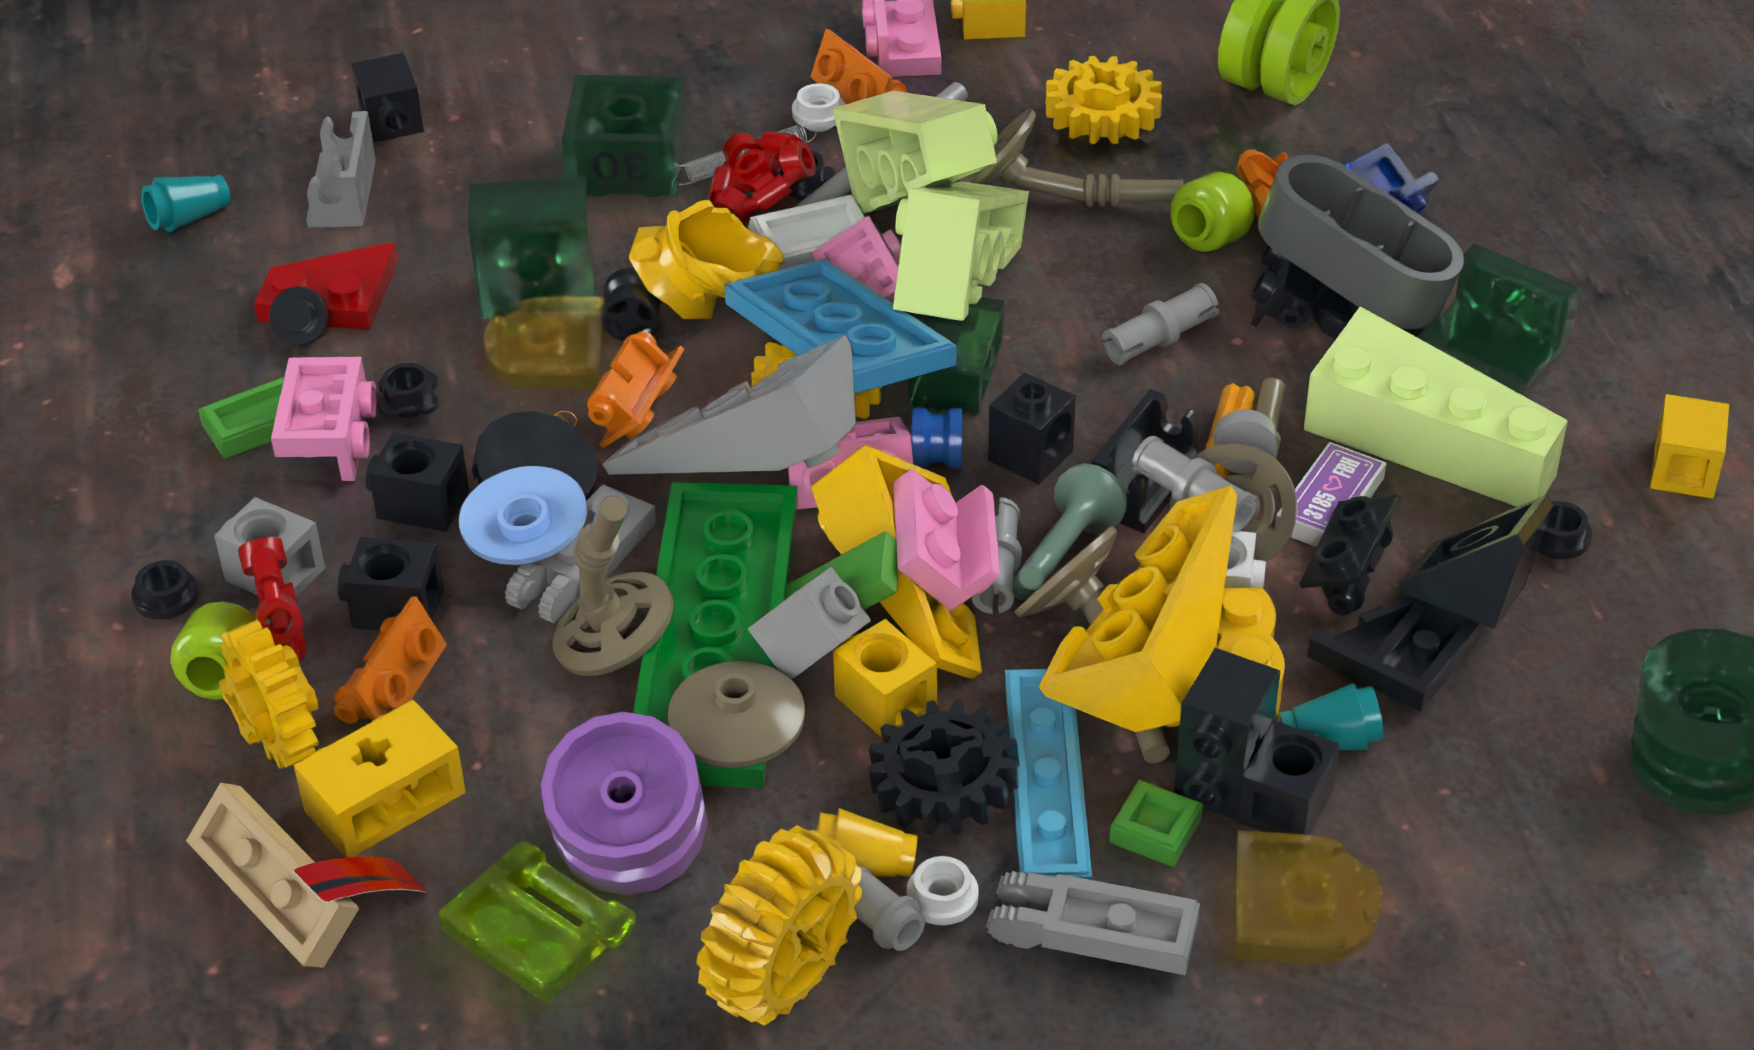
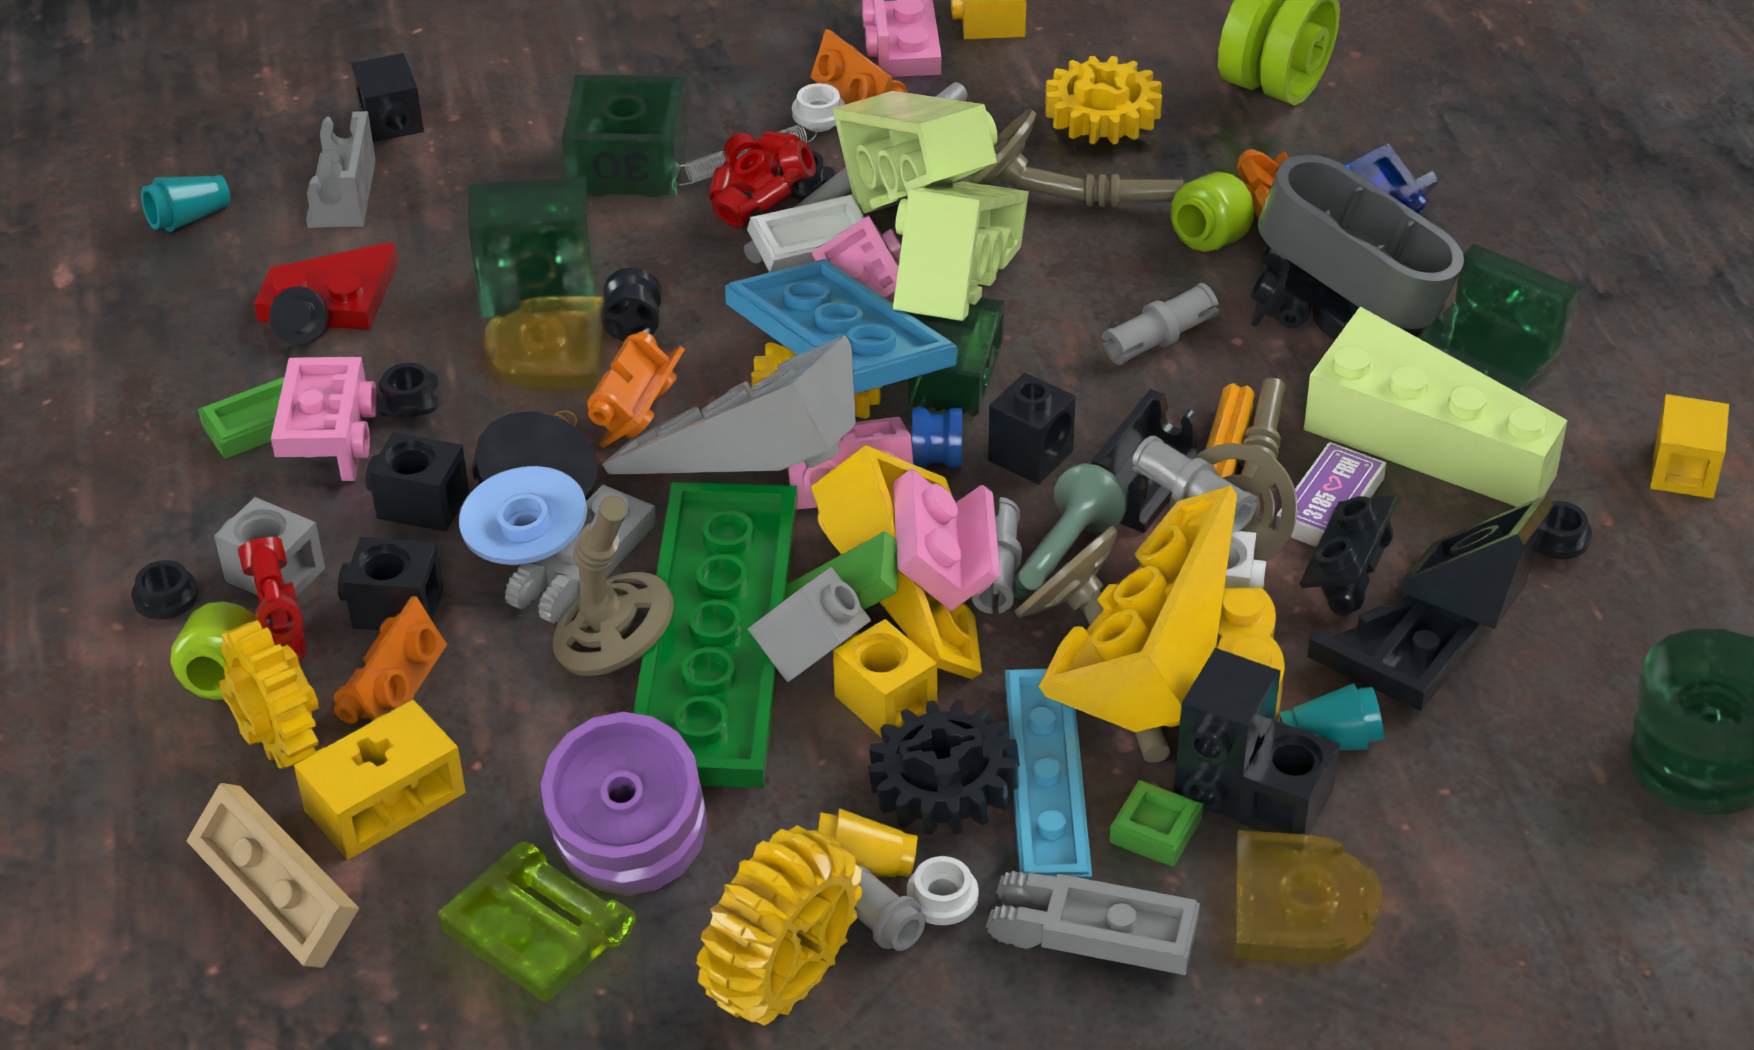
(354, 876): red sticker -> none
(698, 256): yellow piece -> none
(737, 713): dark tan dish -> none
(1246, 428): light grey tile -> none

